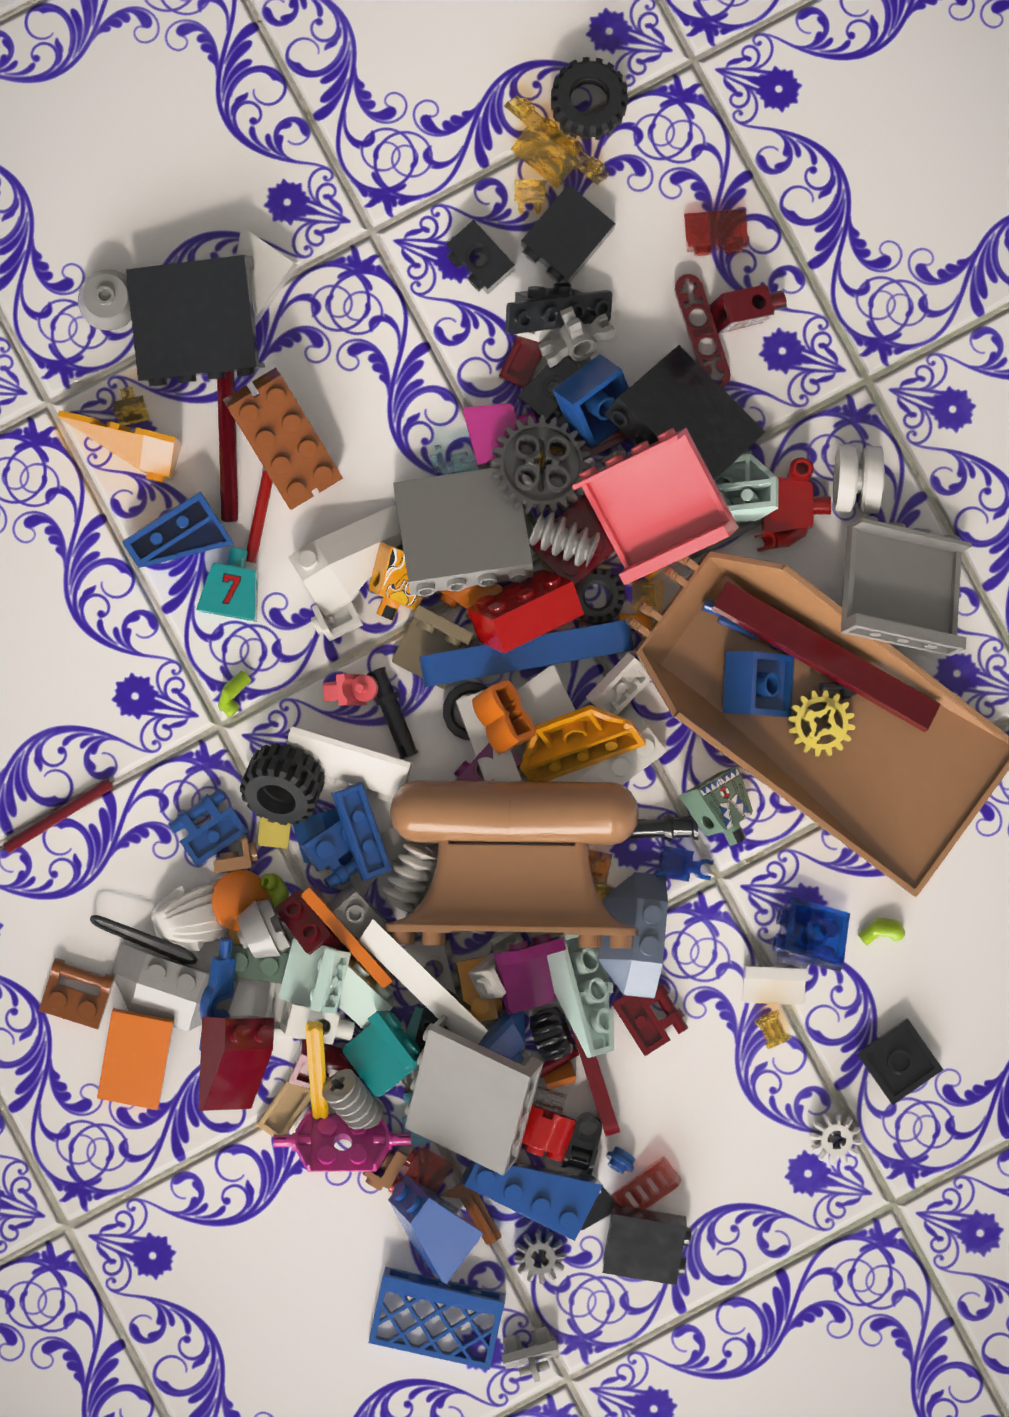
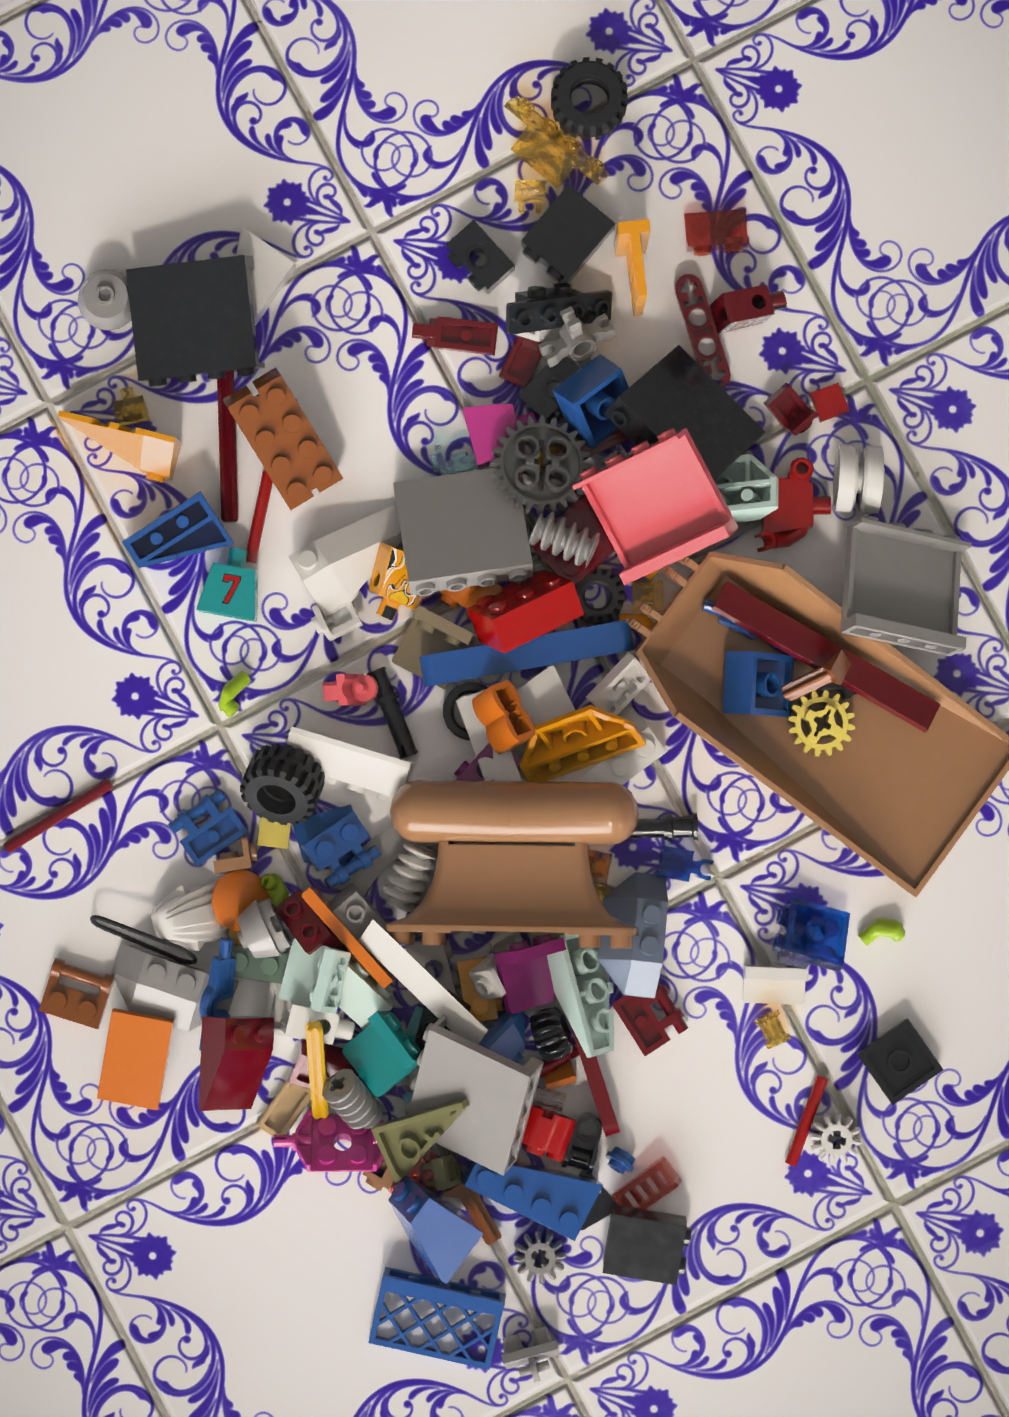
(361, 831): blue tile -> none
(409, 1137): none -> olive wing
(445, 1172): none -> olive tile
(458, 335): none -> dark red hinge
(632, 242): none -> light orange fence
(720, 804): sand green torso -> none
(790, 410): none -> dark red bracket
(806, 1120): none -> red bar
(829, 402): none -> red tile
(832, 671): none -> dark orange piece

